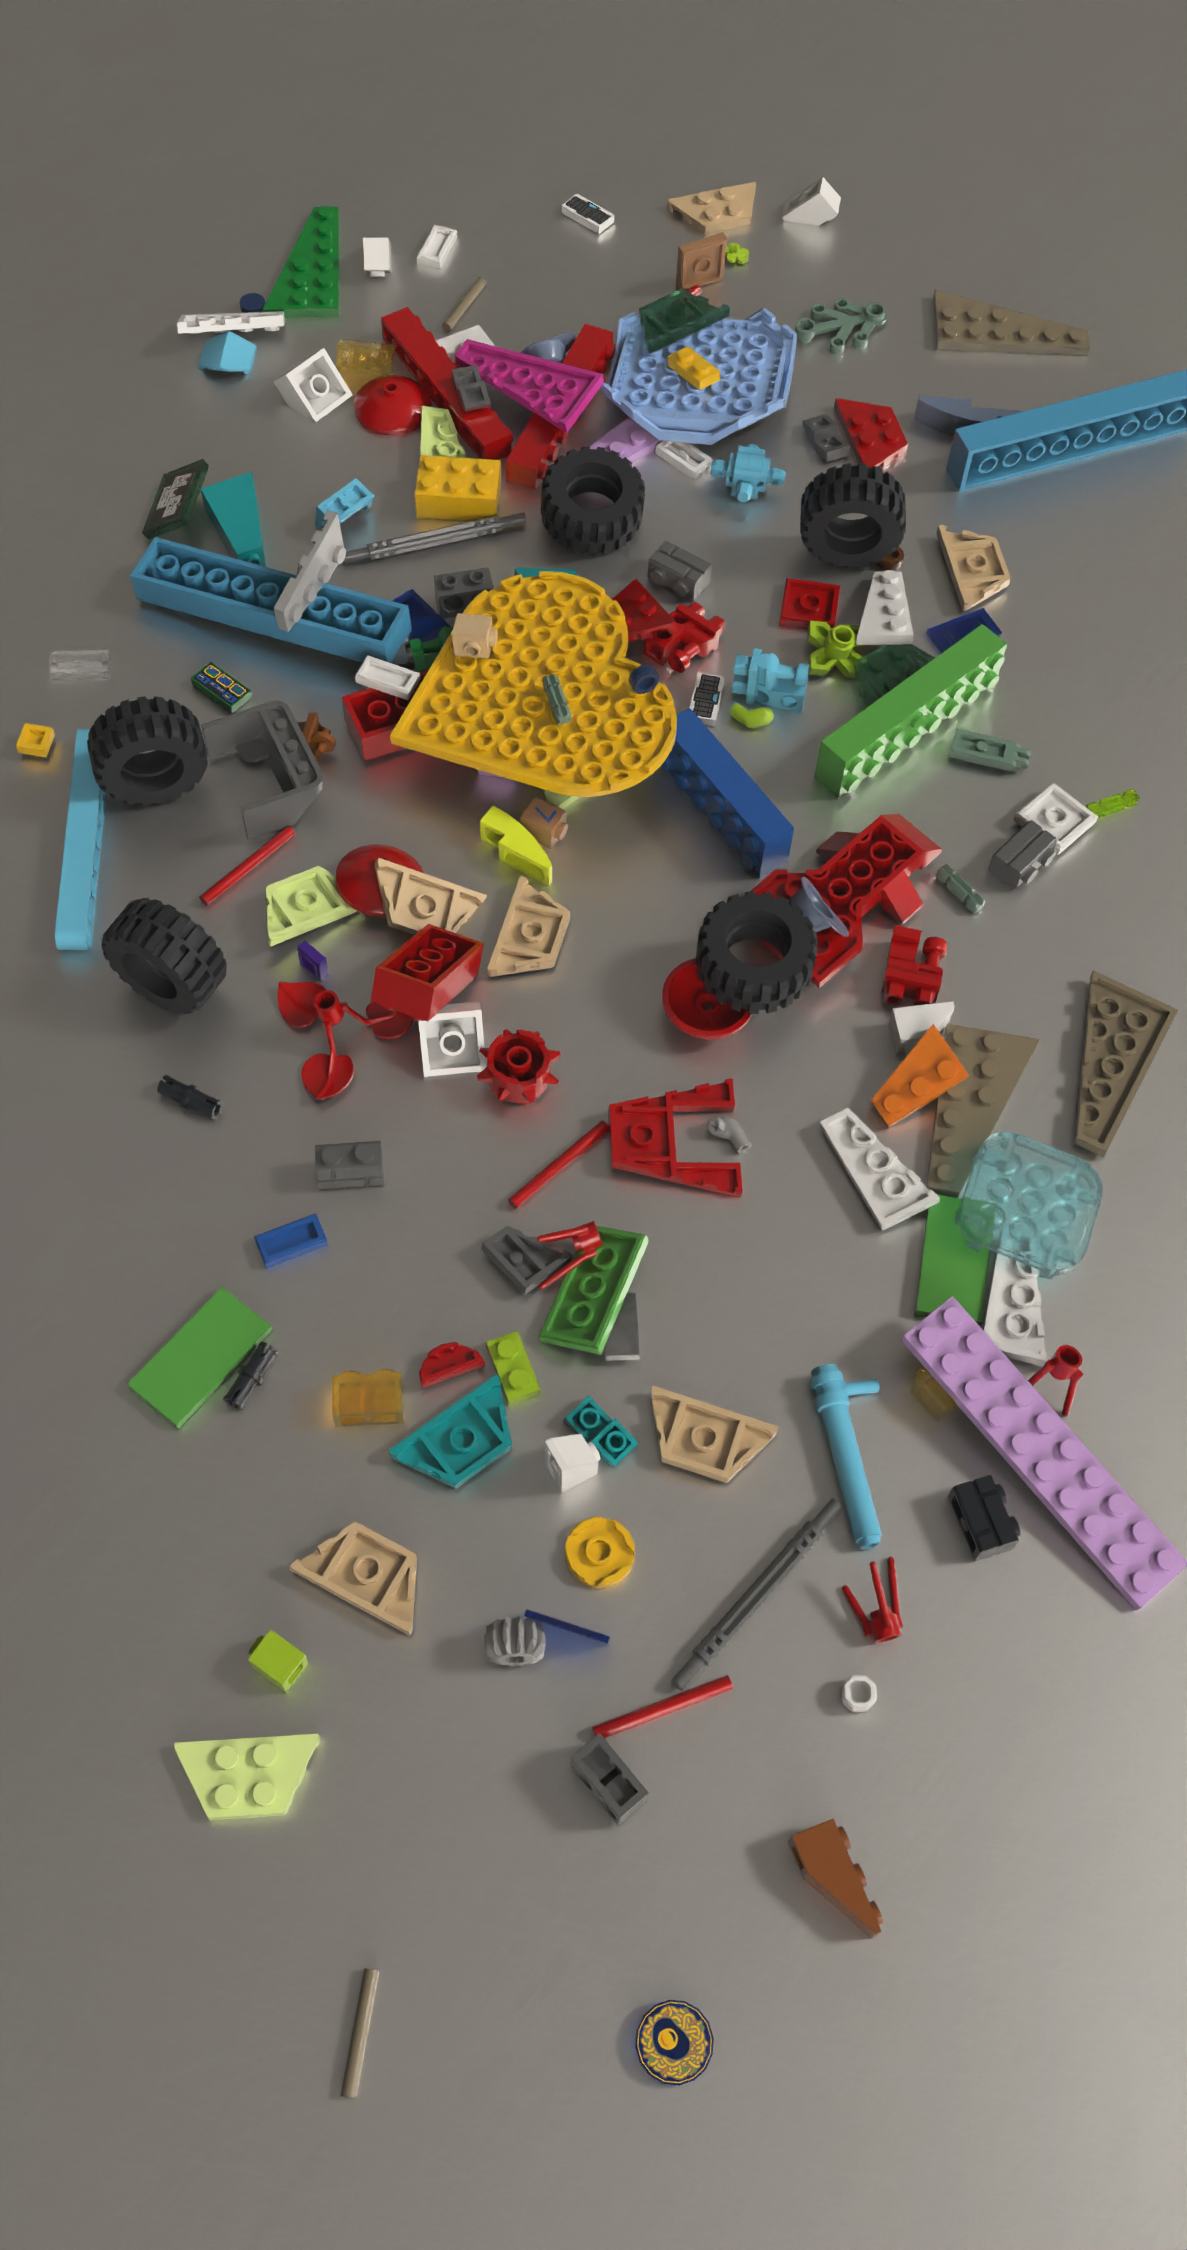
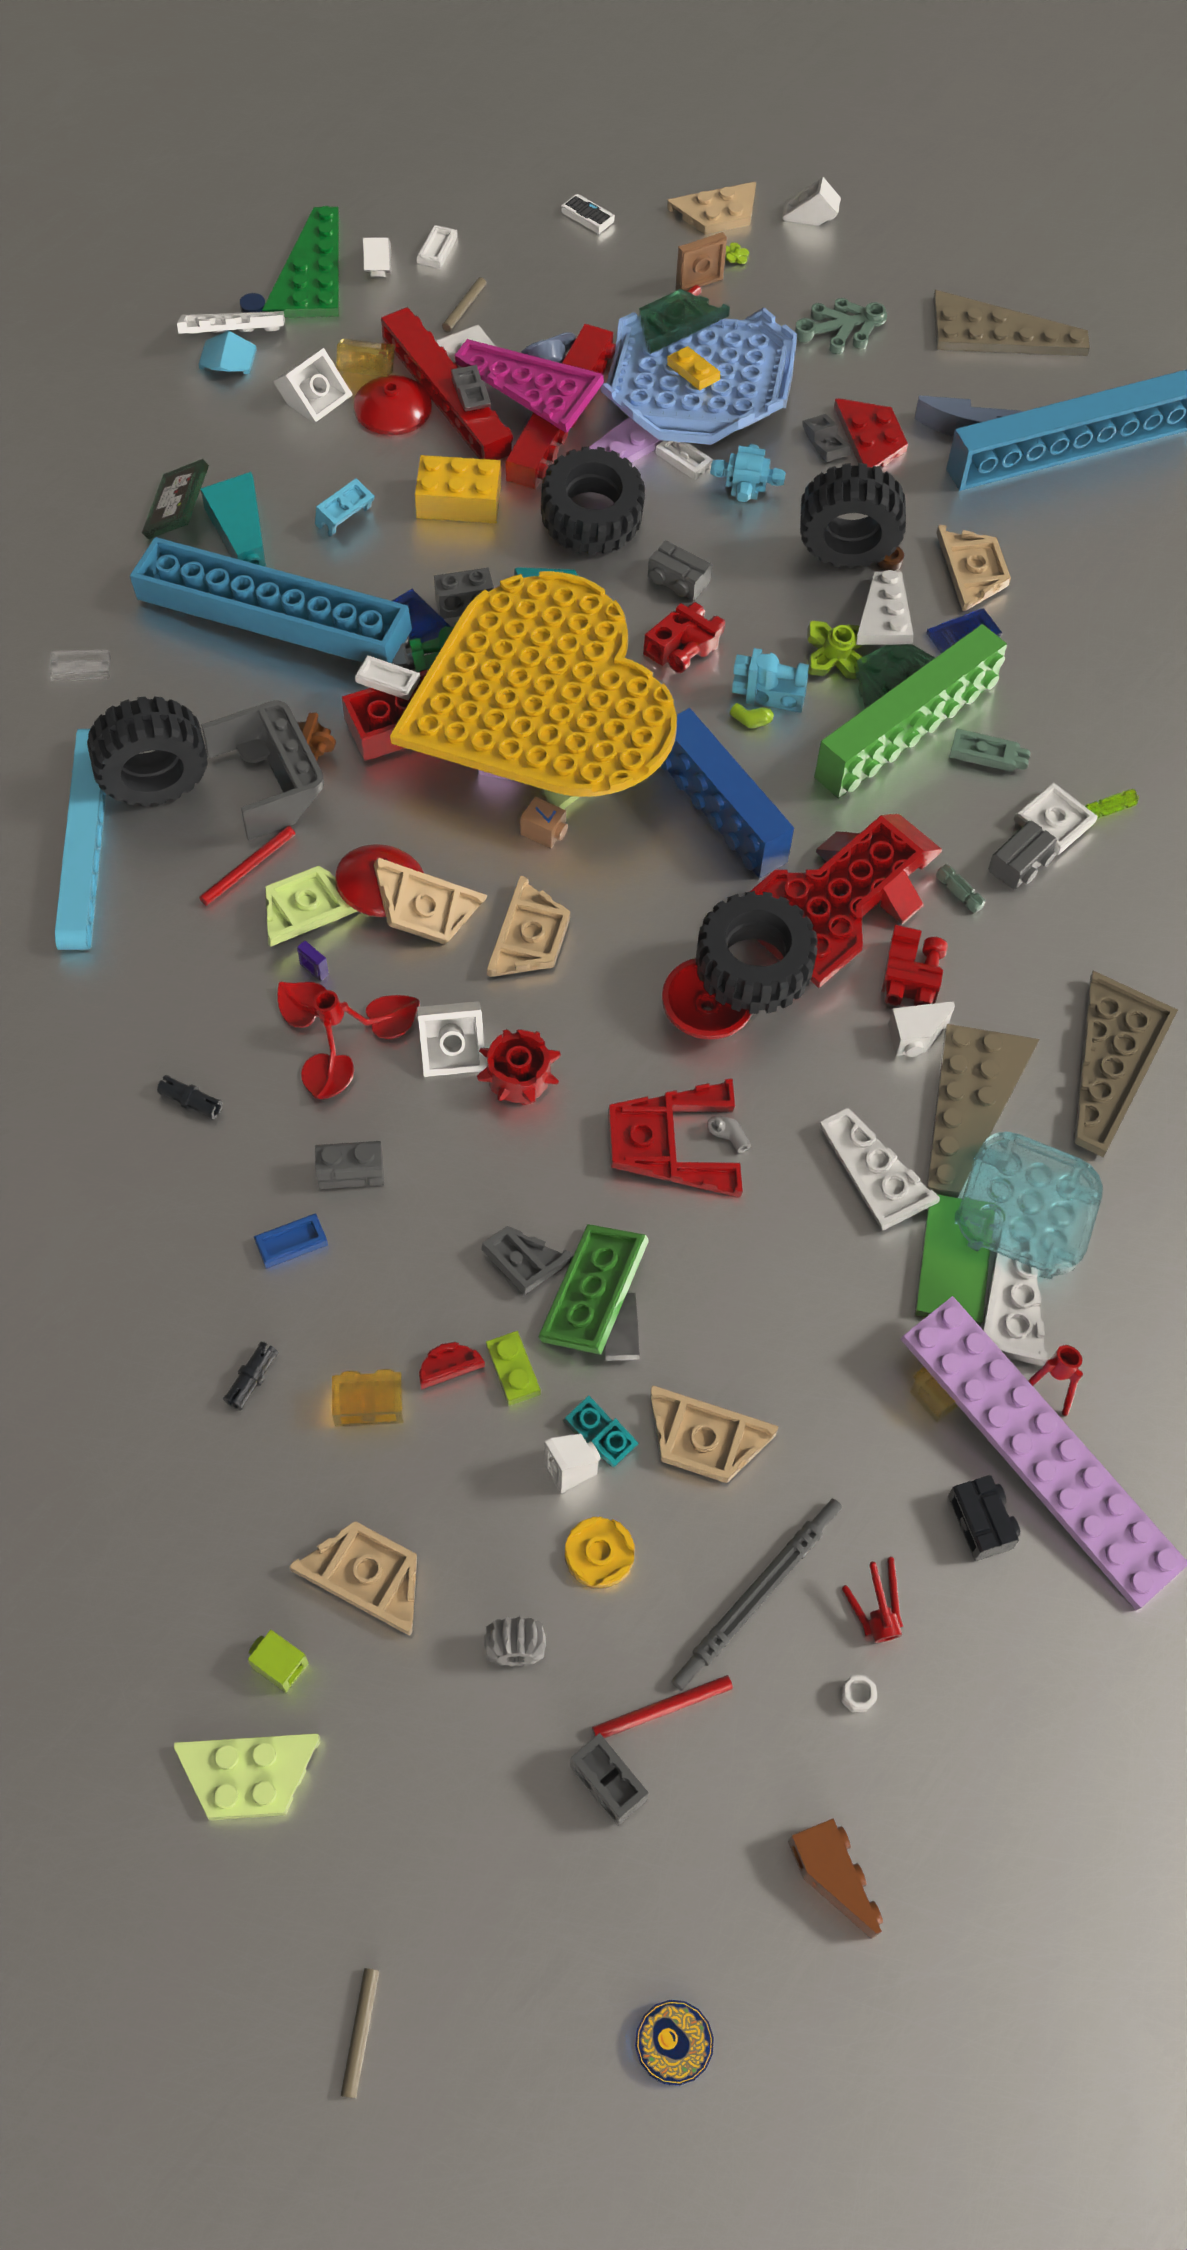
(35, 740): yellow plate -> none
(164, 955): black tyre -> none
(199, 1357): bright green tile -> none
(221, 687): tile -> none
(311, 573): light grey wing -> none
(426, 972): red brick -> none
(434, 537): dark grey axle -> none
(438, 434): yellowish green wing -> none
(460, 1438): teal wing -> none
(473, 635): tan brick -> none
(515, 845): neon yellow slope -> none
(557, 699): sand green axle -> none
(558, 1164): red bar -> none
(567, 1626): clear blue window -> none
(584, 1238): red plant -> none
(643, 612): red wing -> none
(643, 679): dark blue tile -> none
(707, 697): tile -> none
(808, 602): red tile -> none
(816, 909): sand blue piece -> none
(833, 1404): medium azure cylinder -> none
(919, 1079): orange wing -> none

